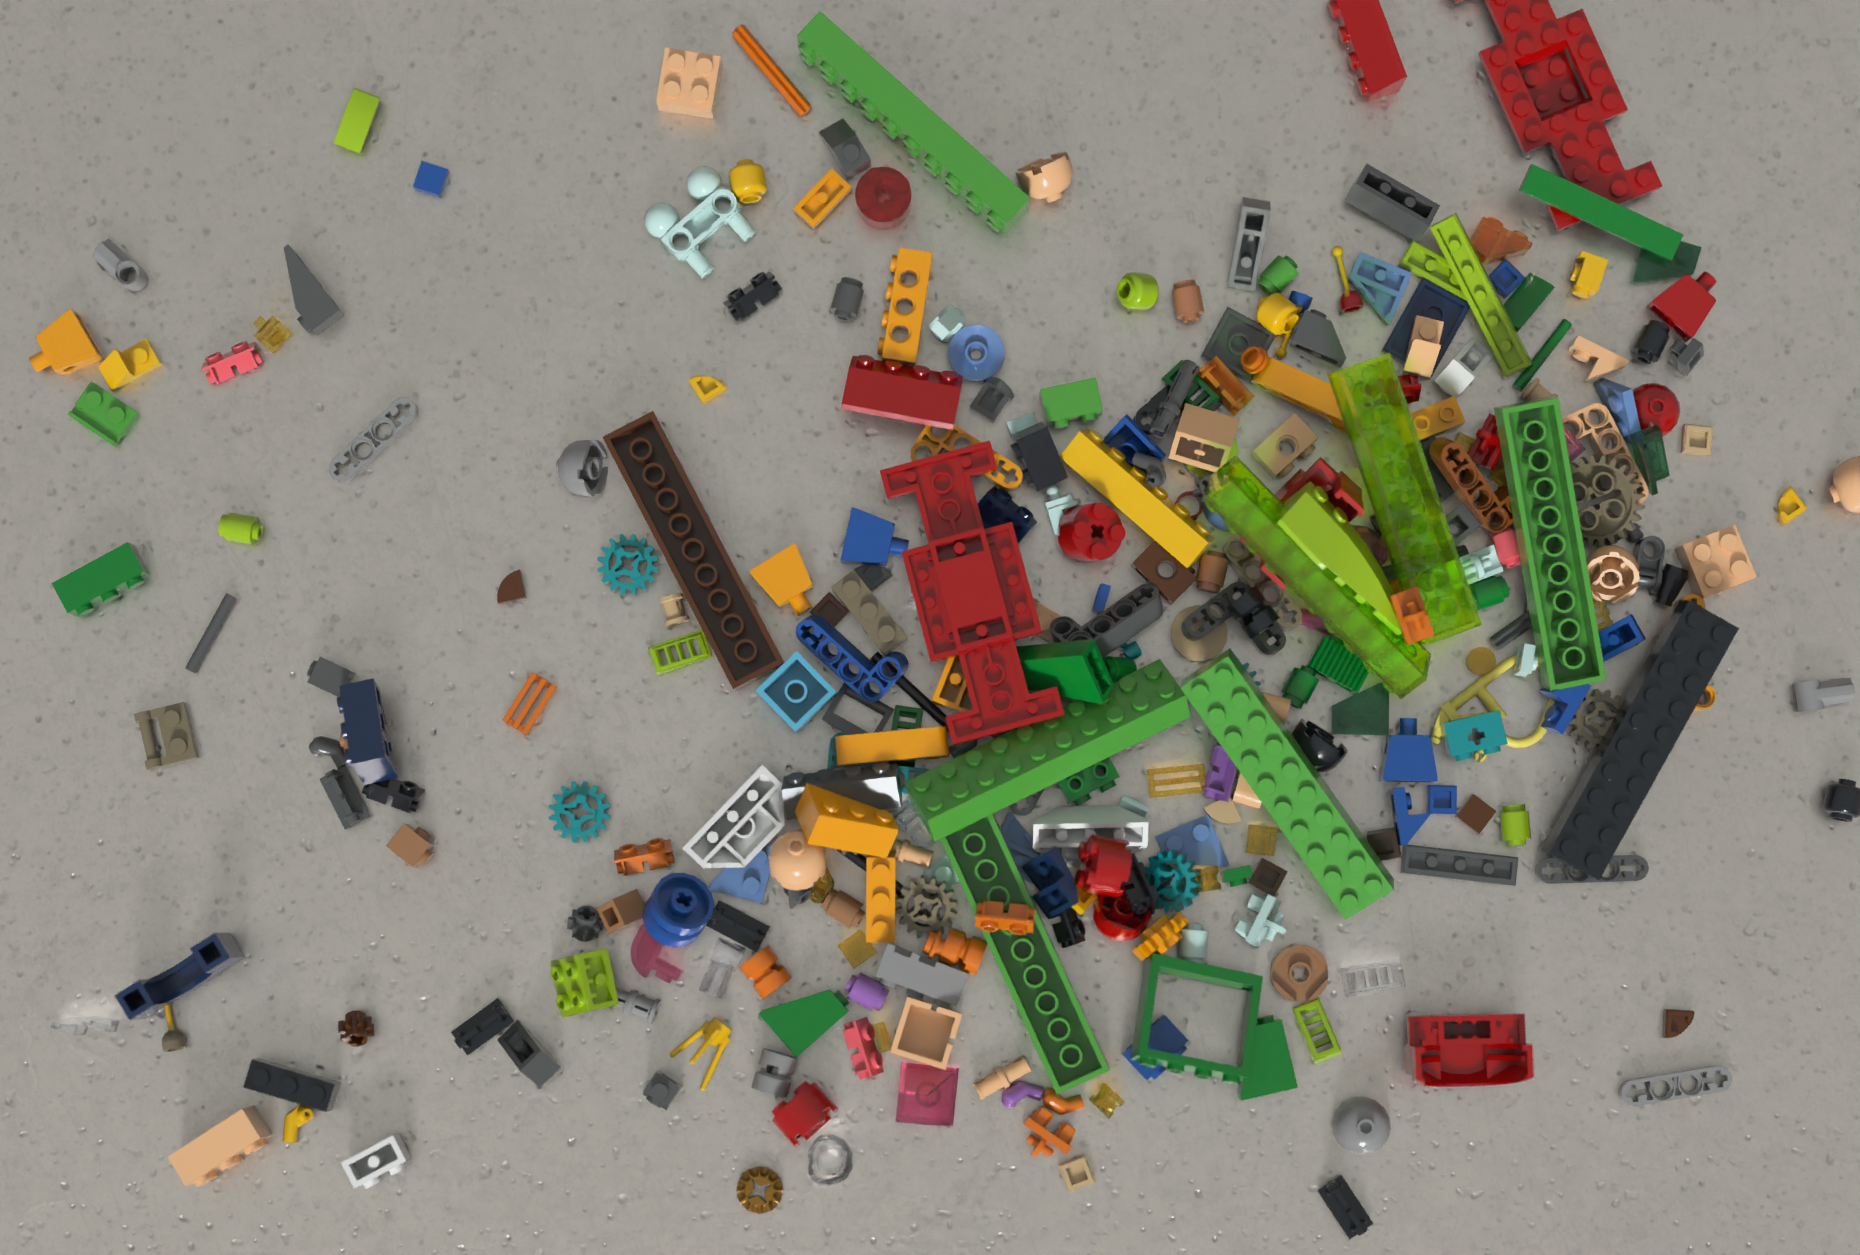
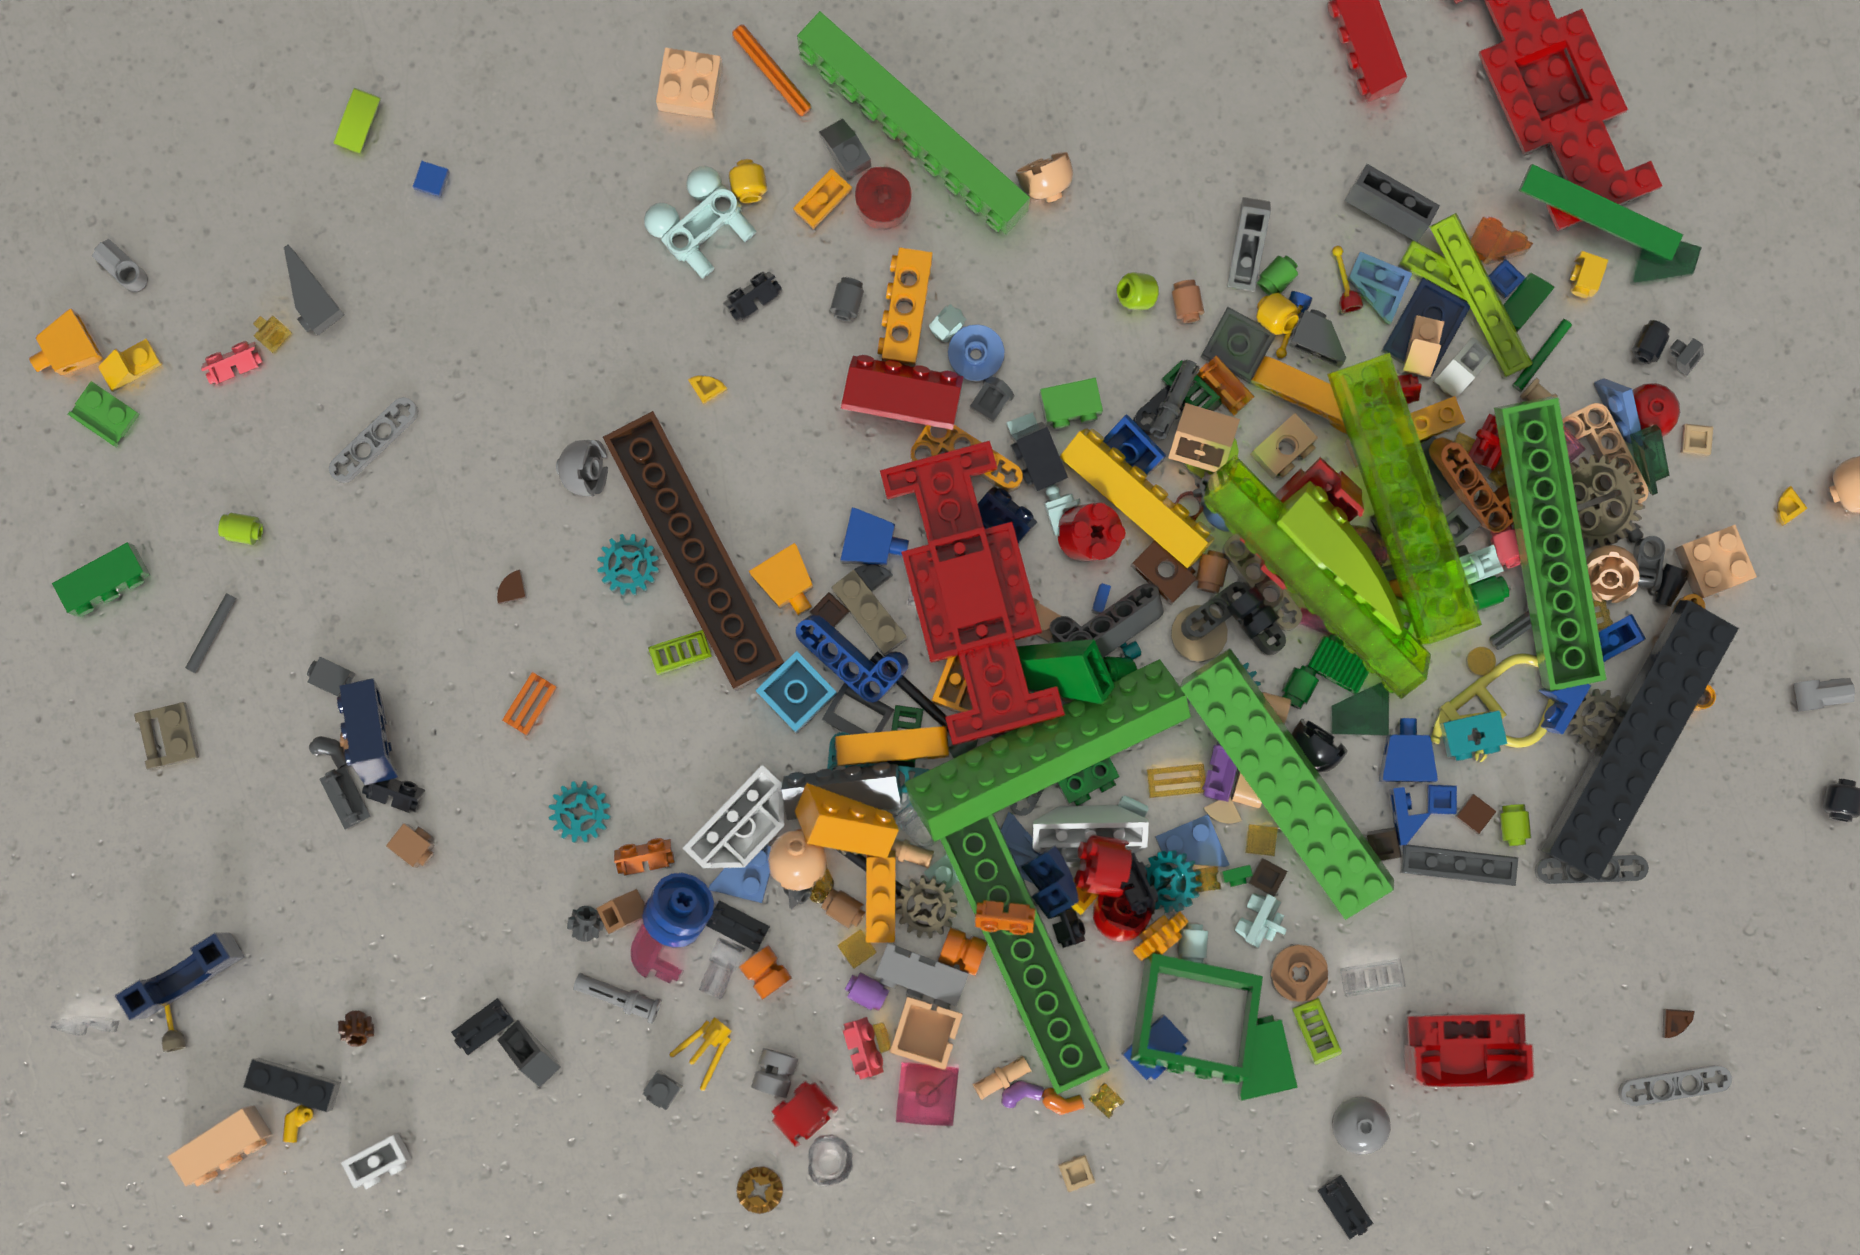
(584, 982): lime bracket -> none
(674, 609): tan bush -> none
(805, 1019): green slope -> none
(933, 944): orange plate -> none
(1060, 1139): orange hips -> none
(1153, 466): dark grey arm -> none
(1254, 359): orange plate -> none
(1411, 615): orange hips -> none
(1525, 660): light aqua plate -> none
(1603, 360): light nougat slope -> none
(1685, 304): red torso -> none

